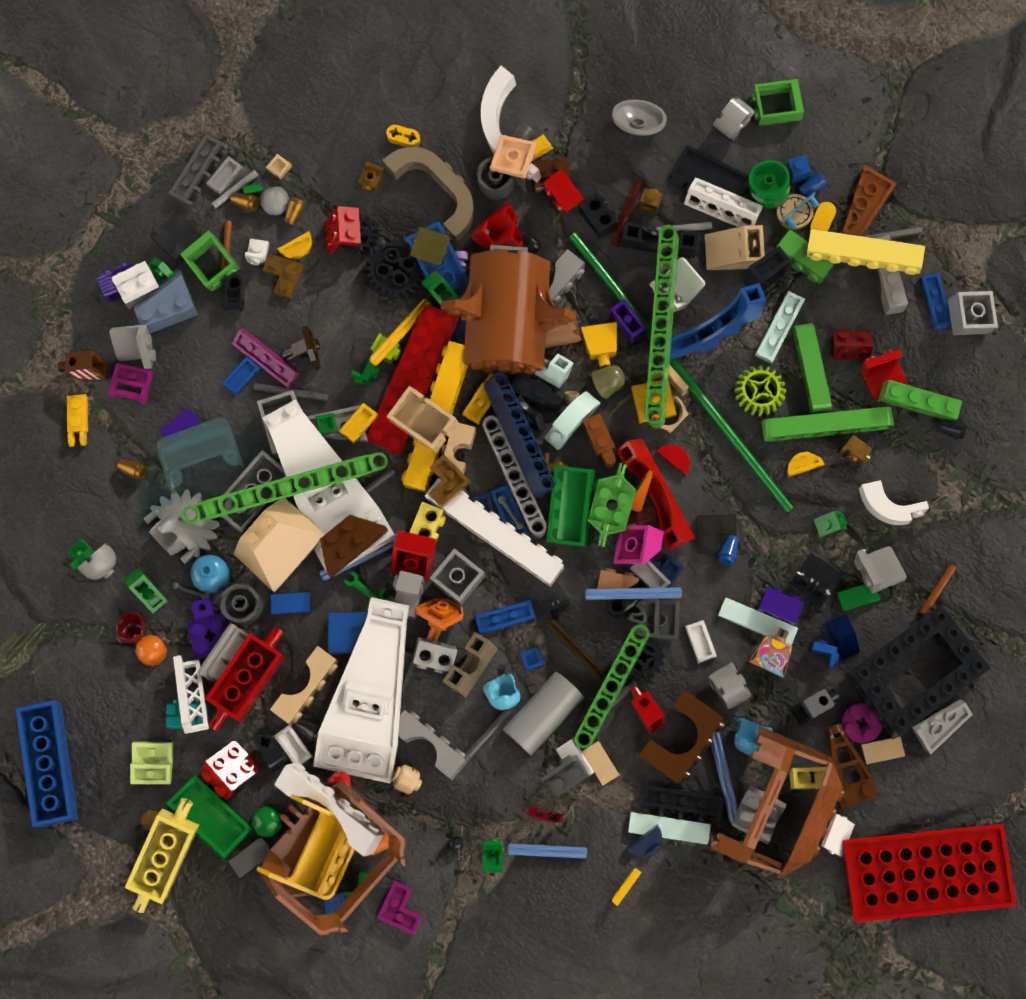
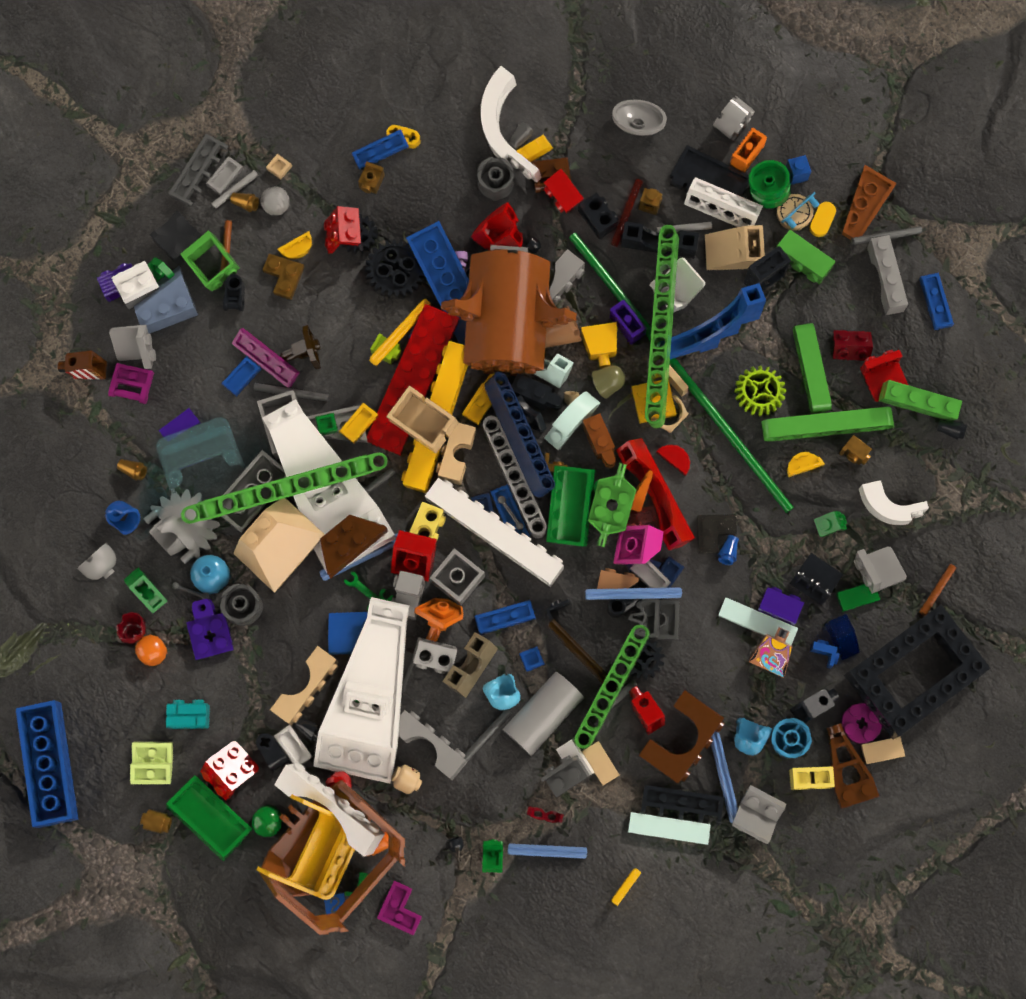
(77, 418): yellow hinge -> none
(80, 552): green bracket -> none
(116, 511): none -> blue hair
(162, 856): light yellow brick -> none
(183, 692): white fence -> none
(222, 653): light grey piece -> none
(245, 678): red brick -> none
(249, 857): dark grey tile -> none
(253, 188): green tile -> none
(257, 252): white bracket -> none
(290, 603): blue tile -> none
(294, 210): pearl gold cone -> none
(370, 372): green bracket -> none
(380, 149): none -> blue tile
(419, 158): dark tan arch -> none
(430, 246): clear yellow piece -> none
(439, 288): green arch -> none
(451, 483): pearl gold plate -> none
(513, 156): light nougat plate -> none
(647, 843): dark blue tile -> none
(700, 641): white tile -> none
(729, 686): light grey brick -> none
(748, 150): none -> orange brick
(778, 753): dark orange windscreen -> none
(779, 87): bright green window -> none
(779, 327): light aqua tile -> none
(791, 738): none -> dark azure cylinder
(813, 184): blue cone -> none
(838, 830): white piece -> none
(865, 251): light yellow brick -> none
(920, 884): red piece -> none
(940, 726): light grey wing -> none
(972, 313): light grey brick -> none

